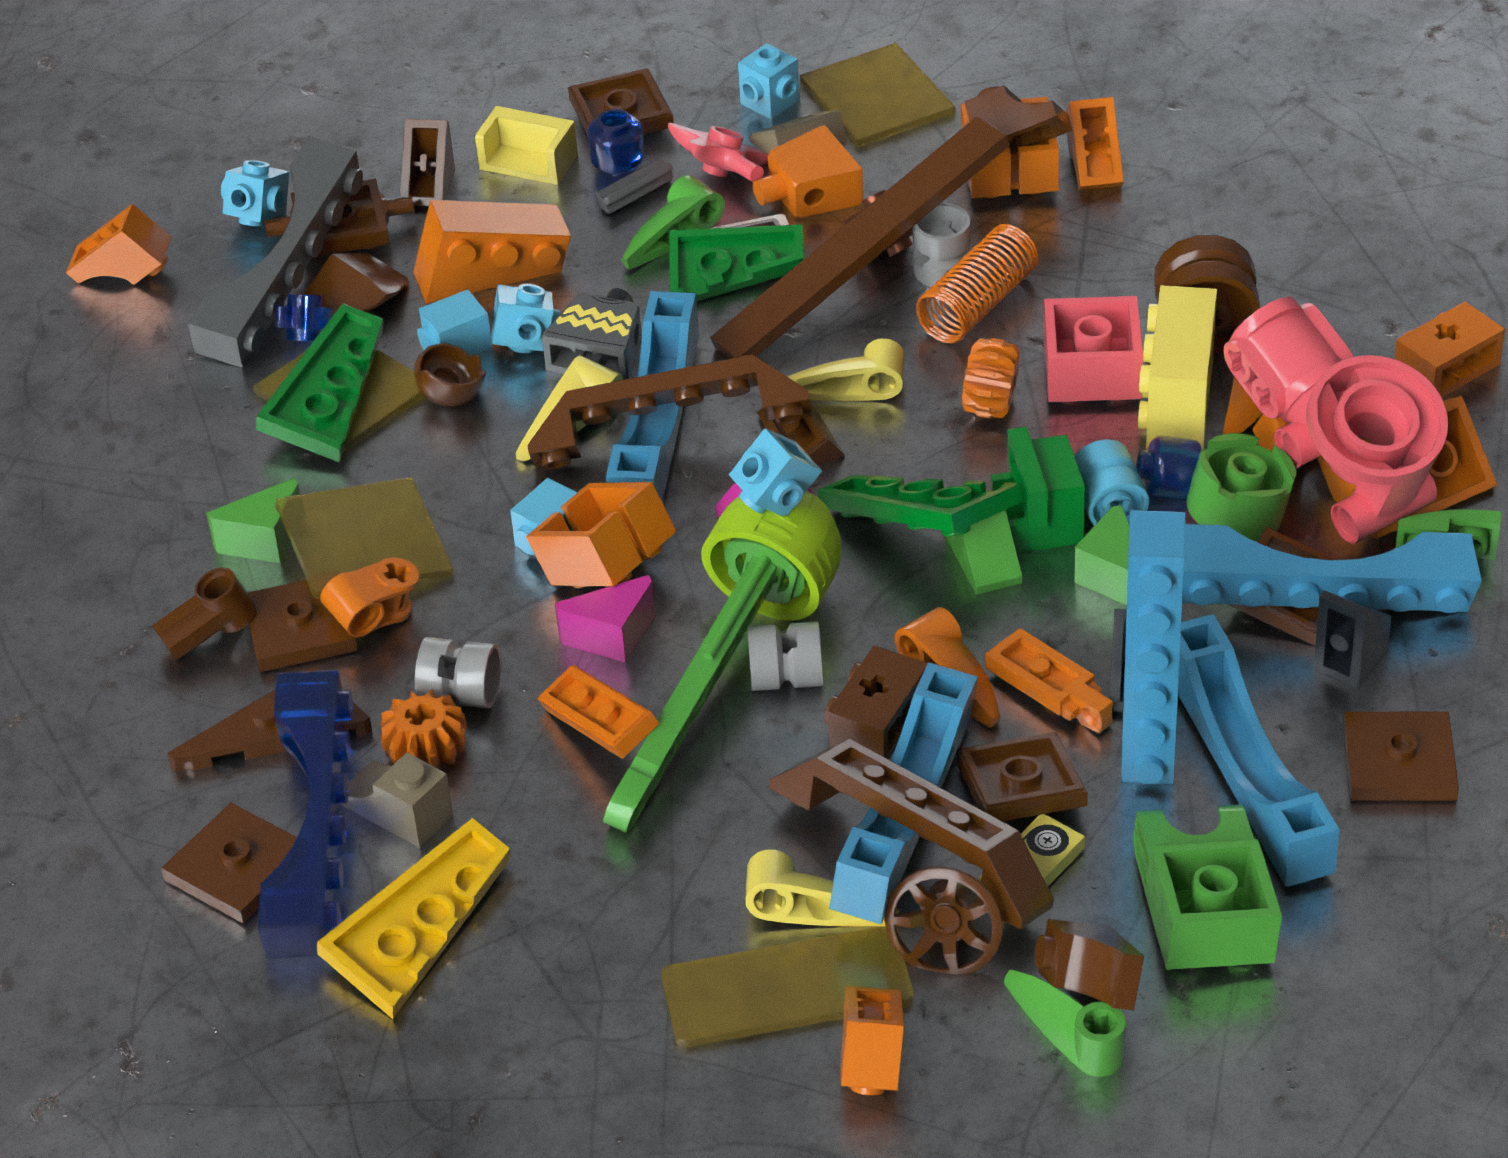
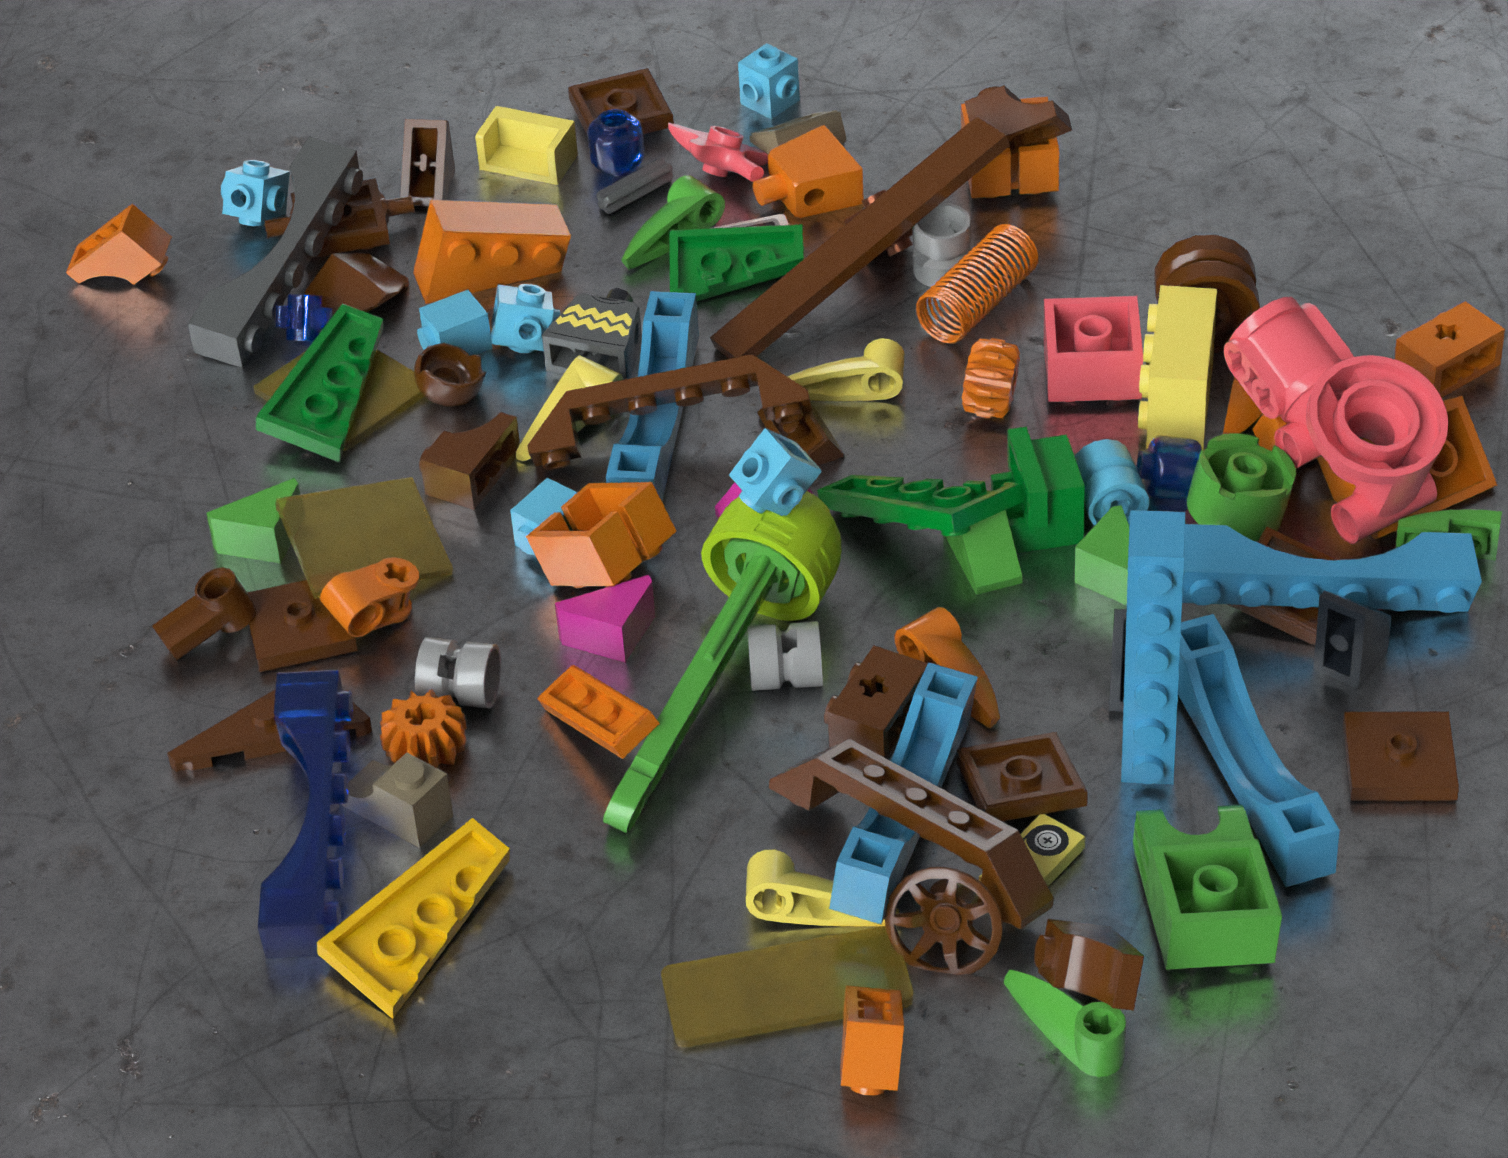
(229, 861): reddish brown plate -> none
(469, 463): none -> reddish brown arch
(878, 94): clear yellow piece -> none
(1050, 679): orange hinge -> none
(1095, 143): orange arch -> none

